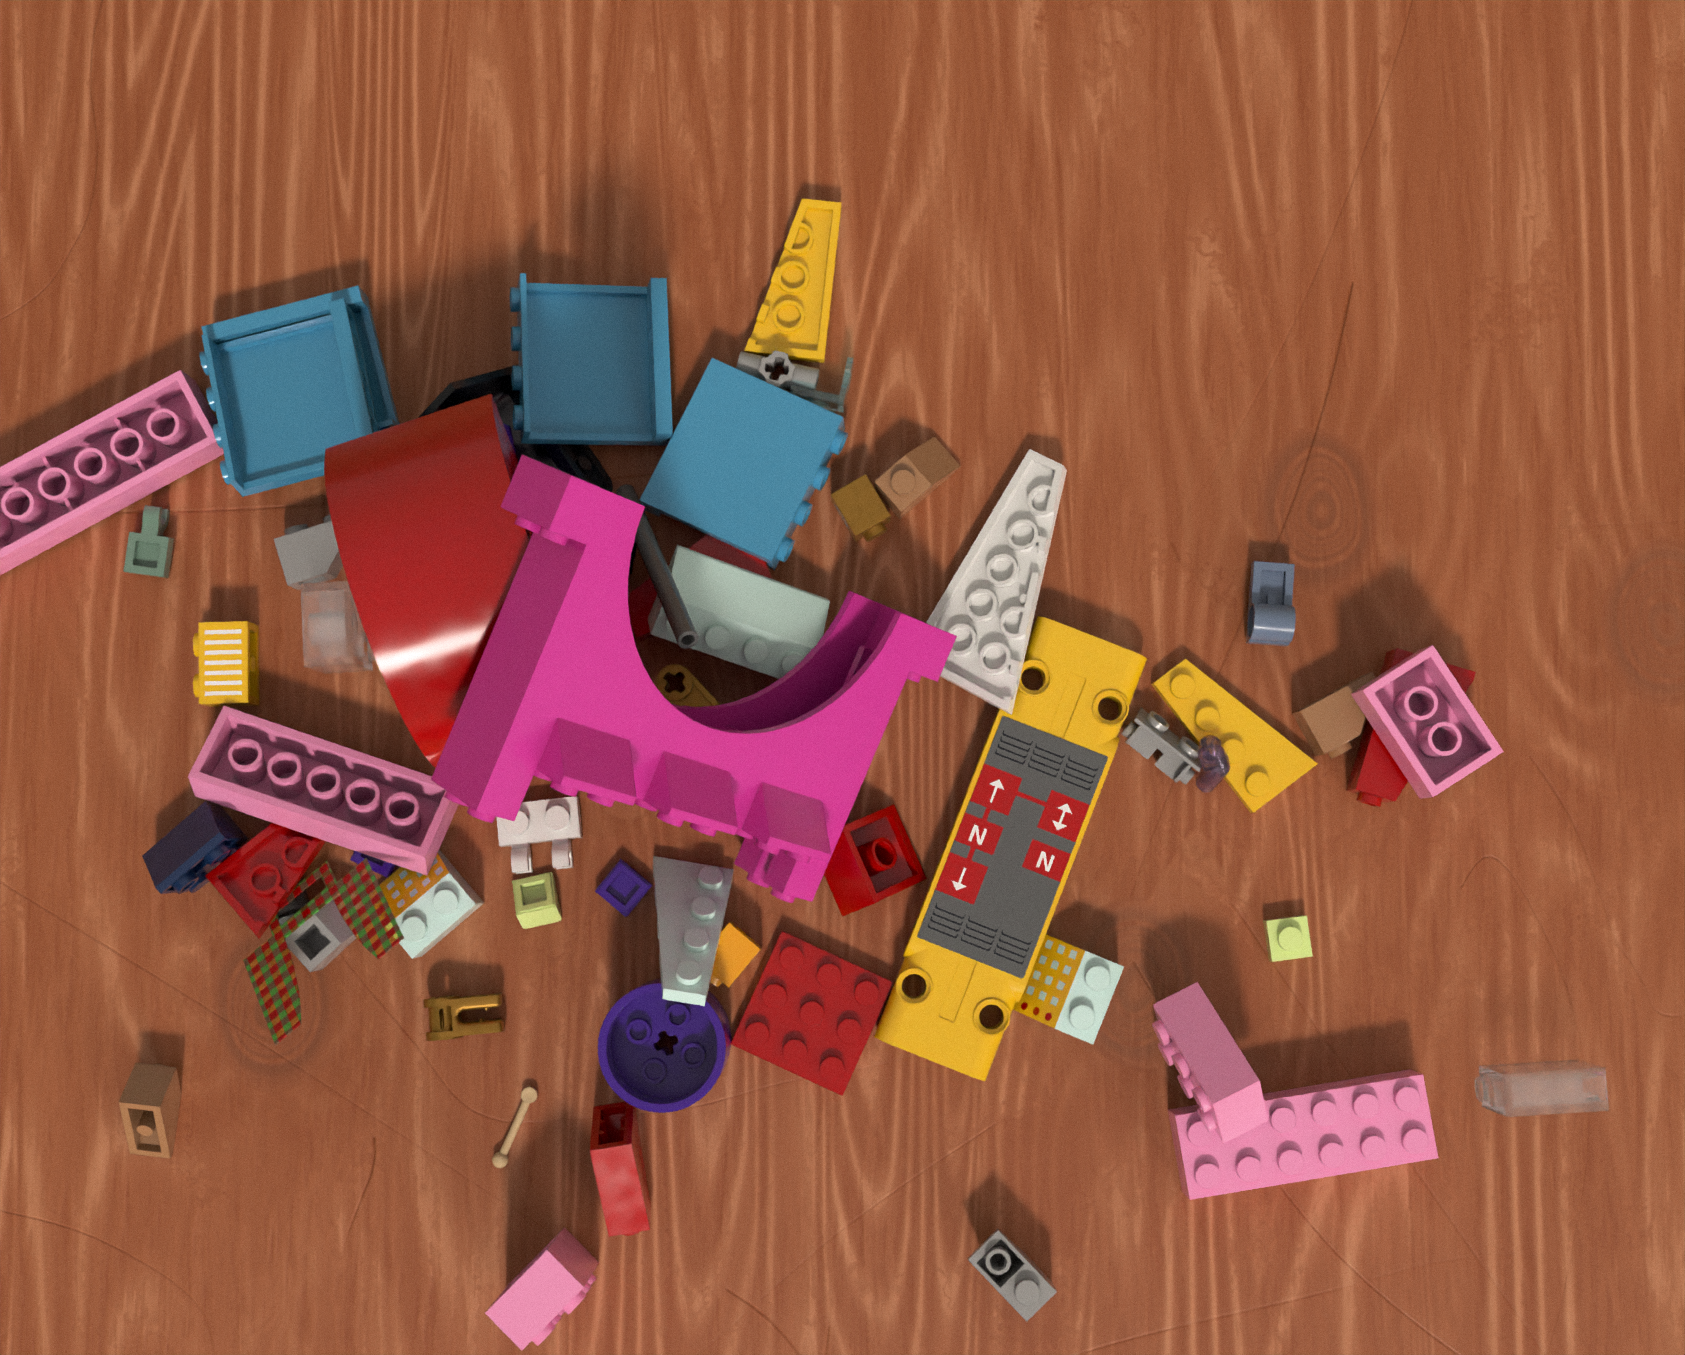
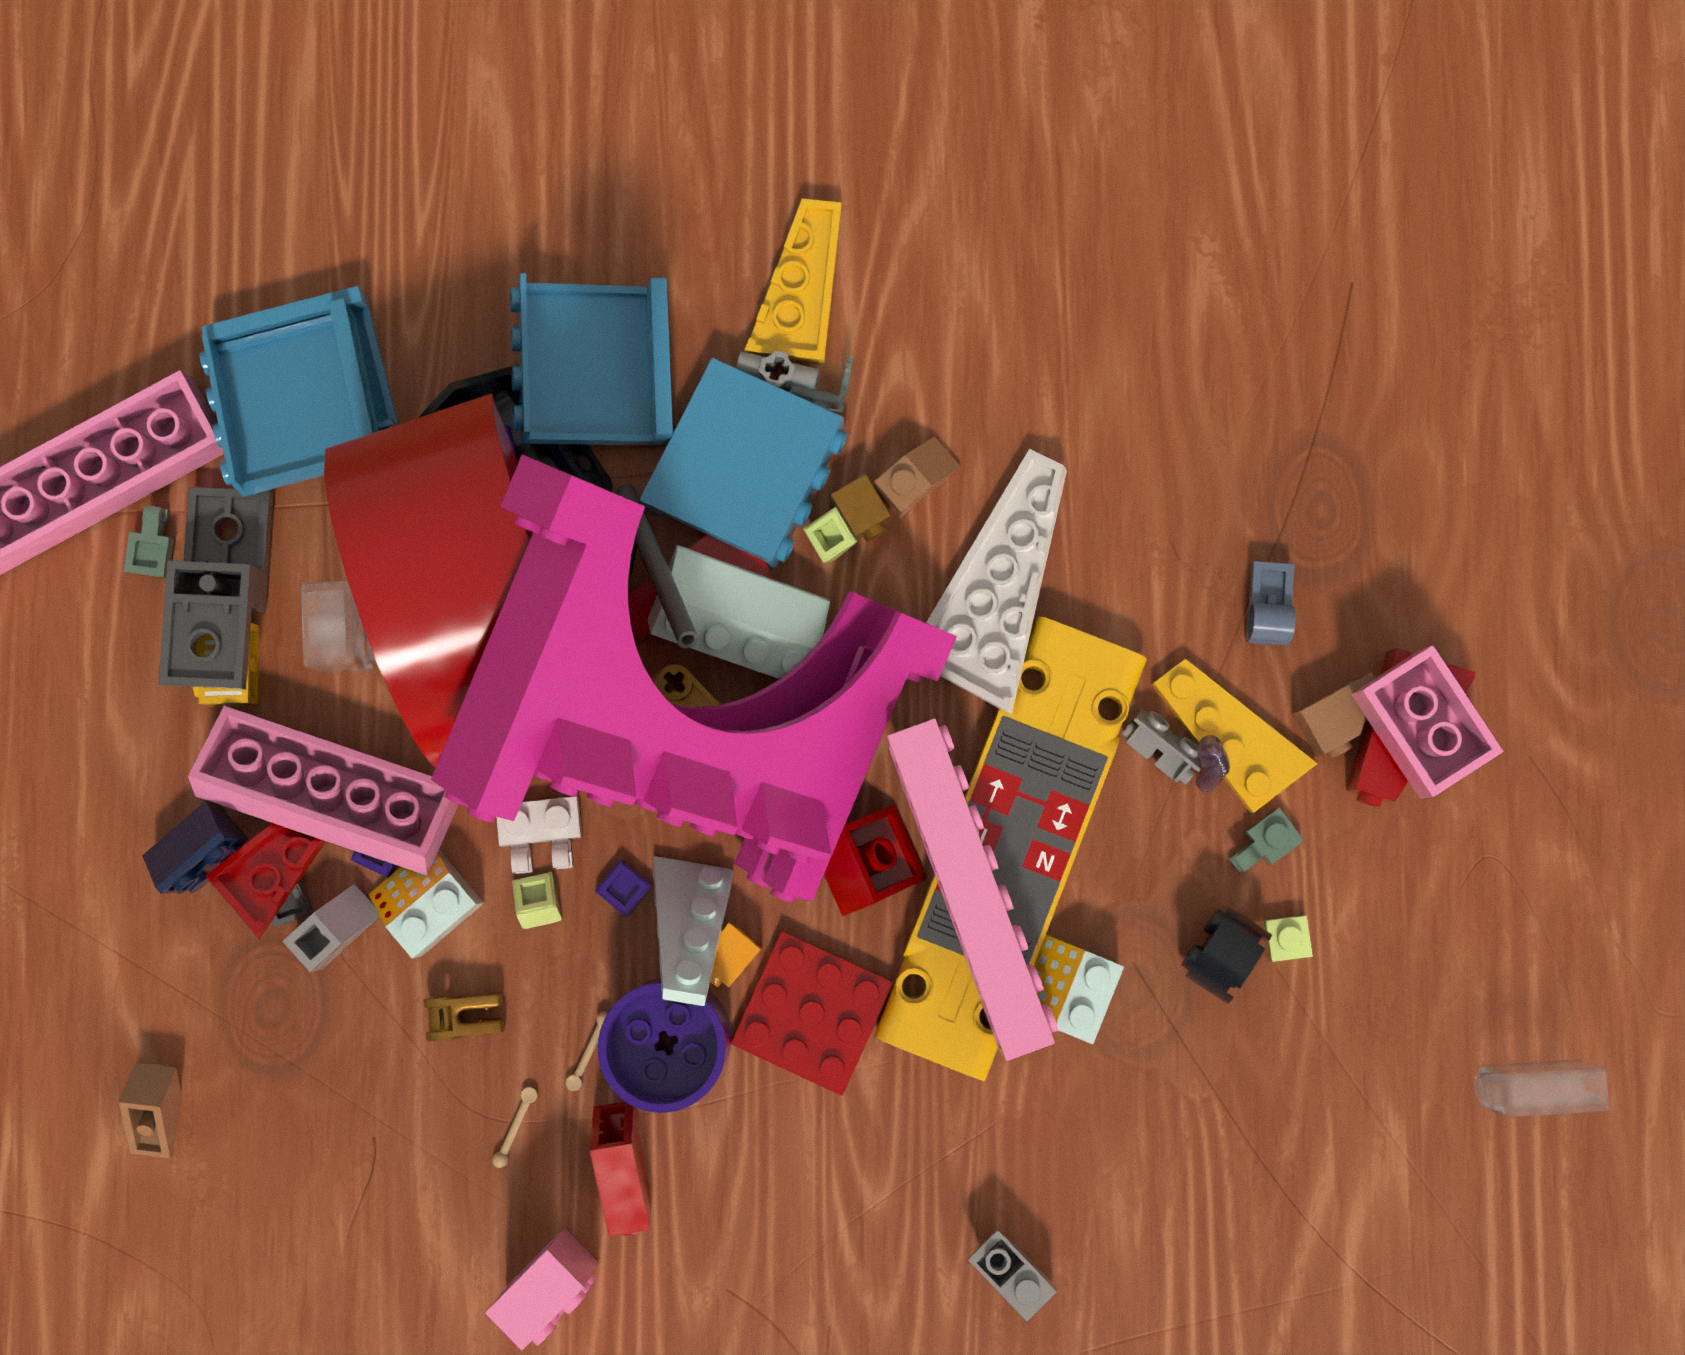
(216, 589): none -> dark grey bracket
(271, 965): piece -> none
(309, 554): light grey slope -> none
(575, 1081): none -> tan hinge
(830, 535): none -> yellowish green slope
(970, 891): none -> bright pink brick
(1209, 1063): bright pink brick -> none
(1226, 954): none -> black brick
(1269, 838): none -> sand green plate
(1309, 1135): bright pink brick -> none

